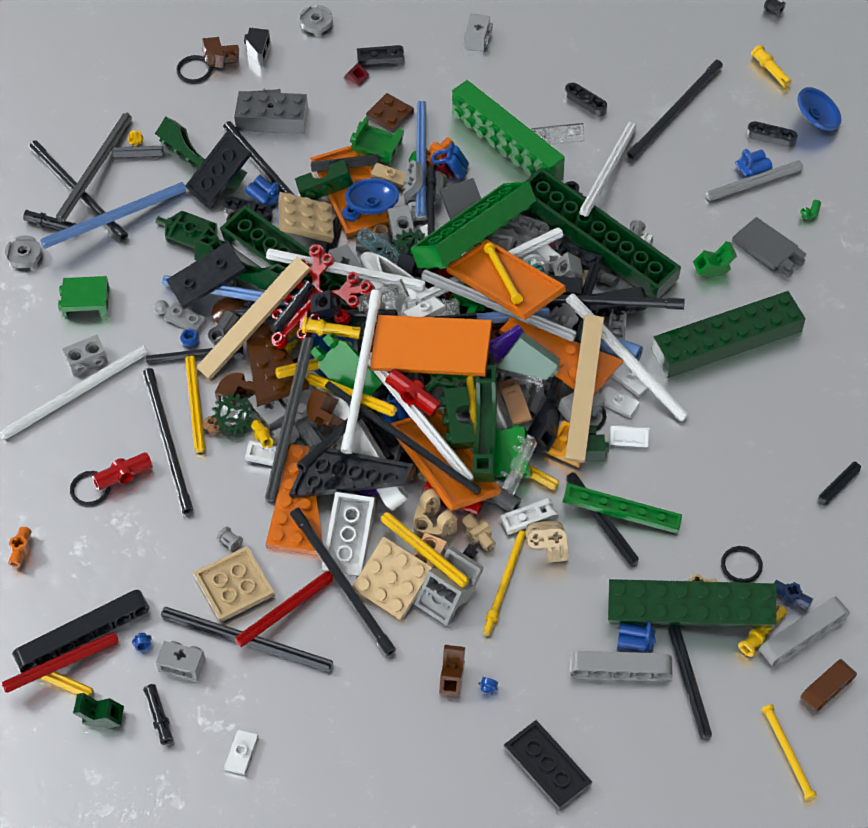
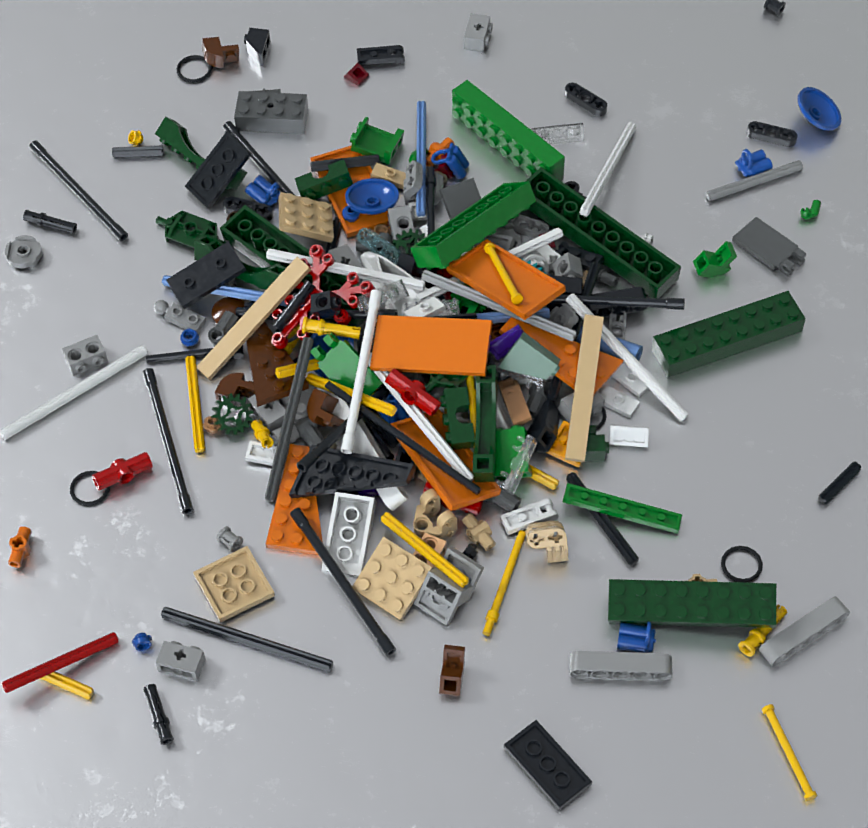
(81, 630): black beam -> none
(84, 295): green panel -> none
(93, 167): dark grey axle -> none
(99, 713): dark green brick -> none
(112, 215): medium blue axle -> none
(241, 752): white plate -> none
(283, 609): red axle -> none
(316, 26): light grey plate -> none
(390, 112): reddish brown plate -> none
(488, 685): blue plate -> none
(639, 228): light grey bush -> none
(665, 119): black piece -> none
(690, 682): black axle -> none
(766, 61): yellow pin -> none
(786, 591): dark blue axle -> none
(828, 685): reddish brown beam -> none

